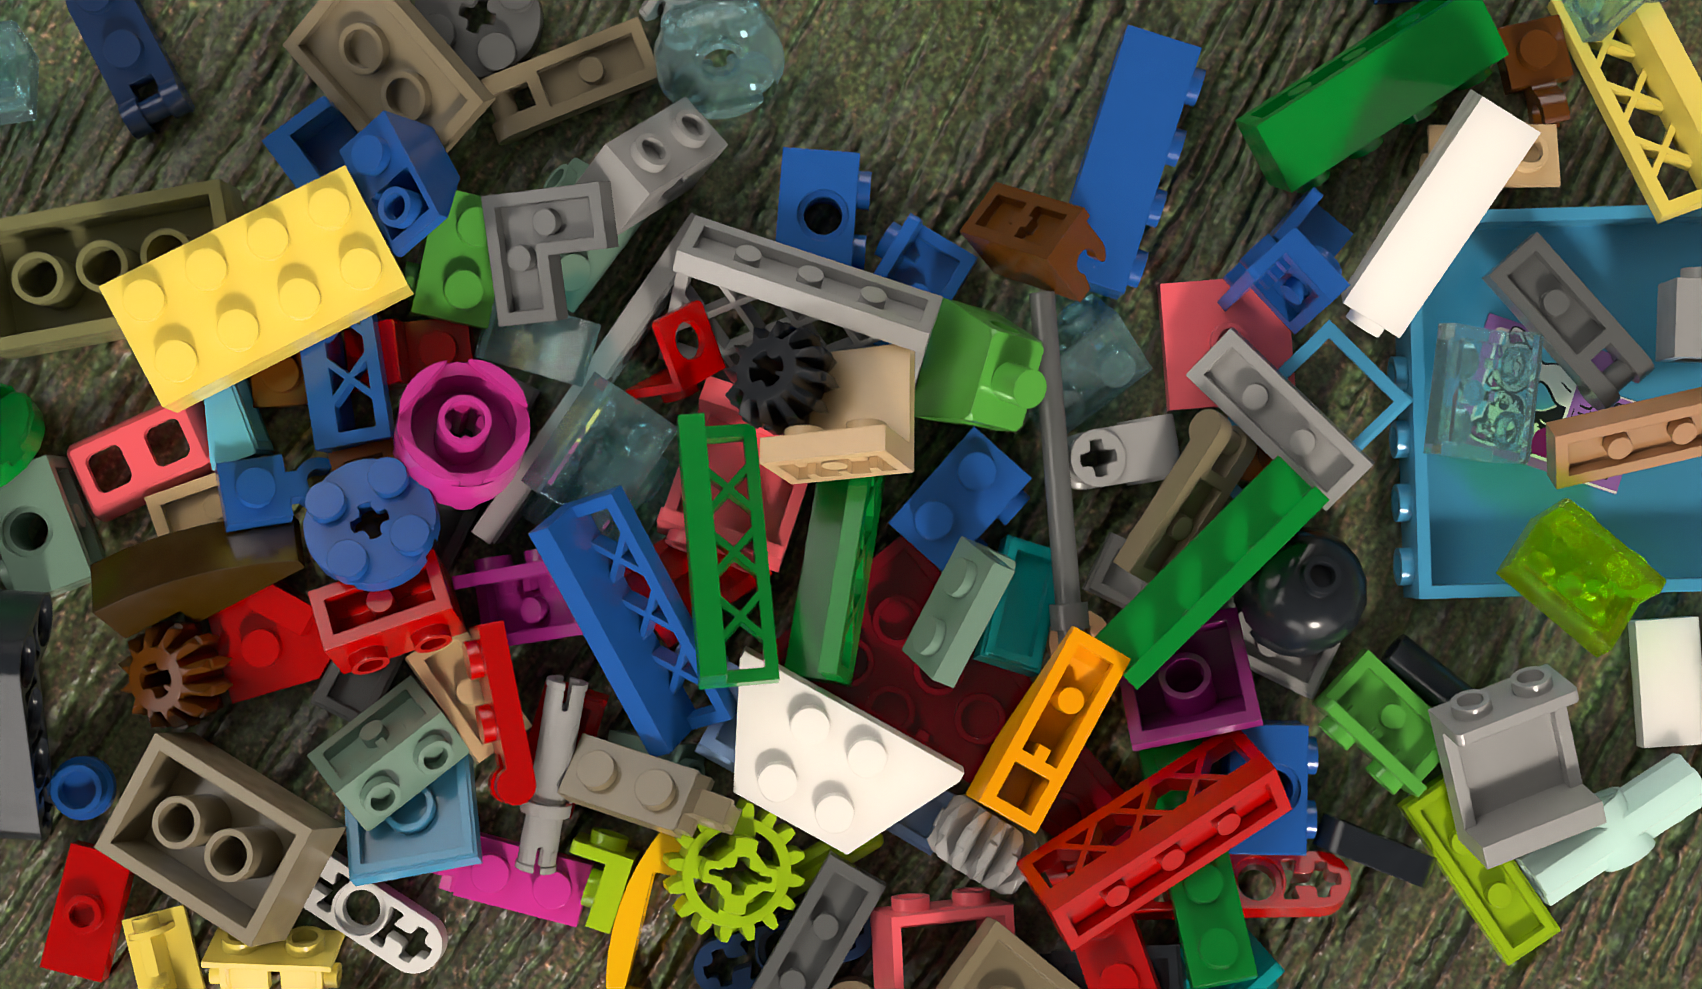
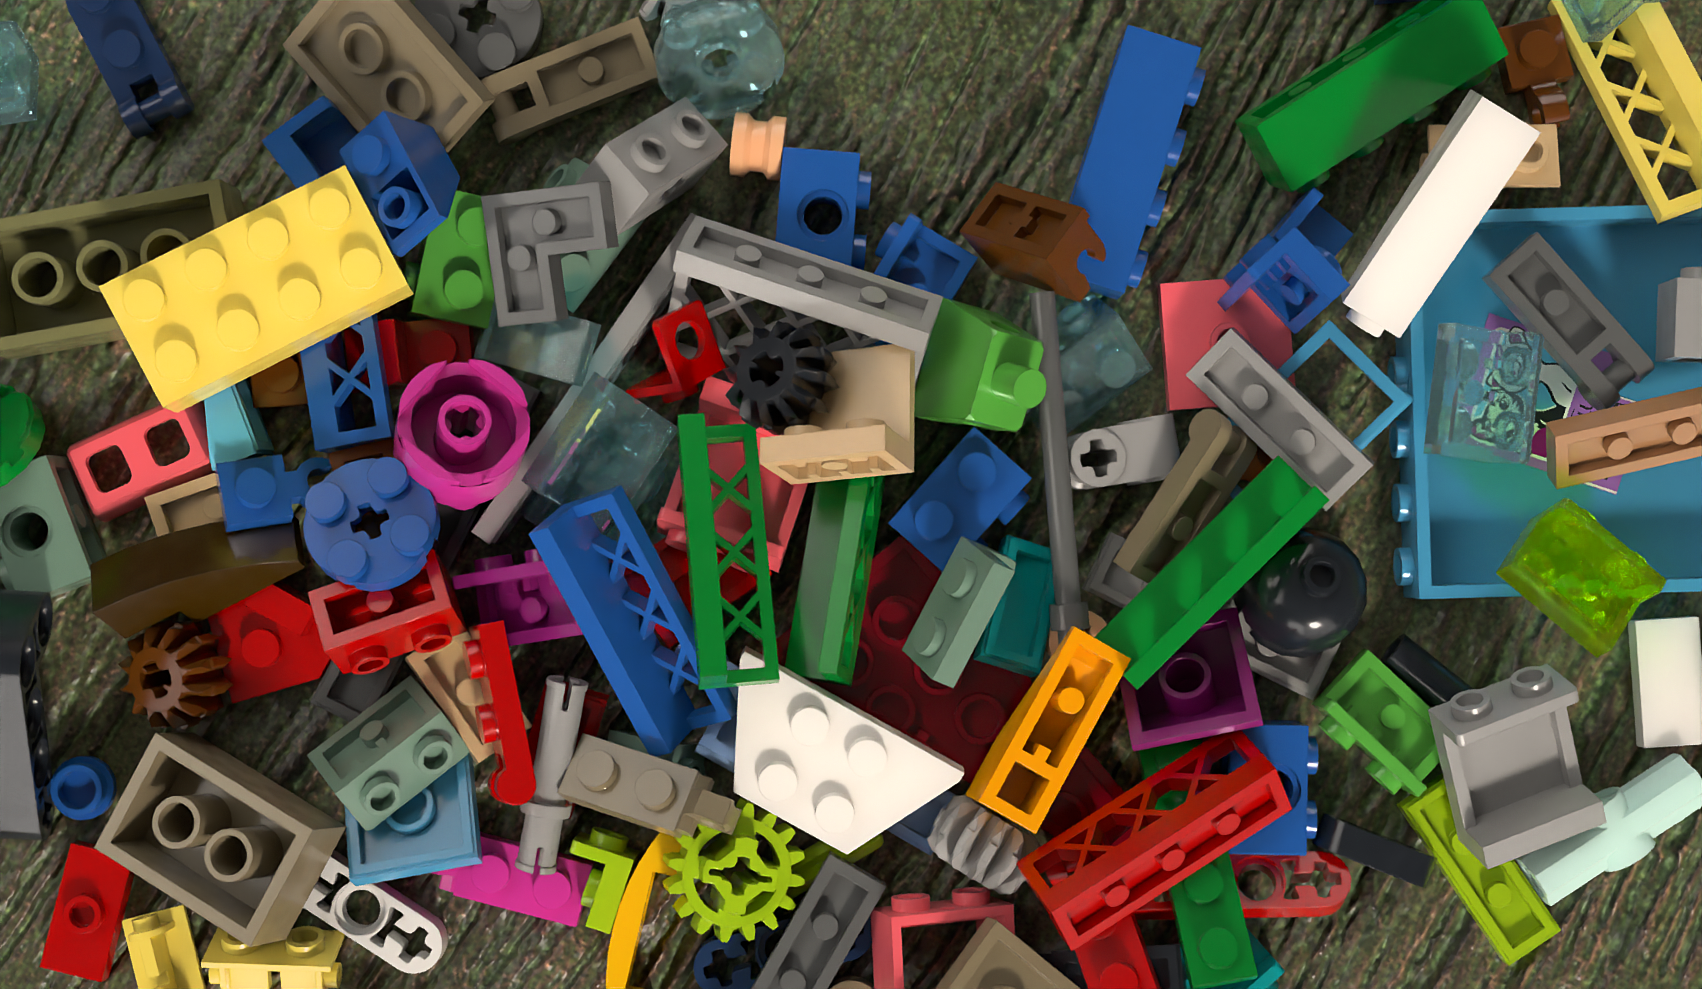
(757, 146): none -> light nougat wheel

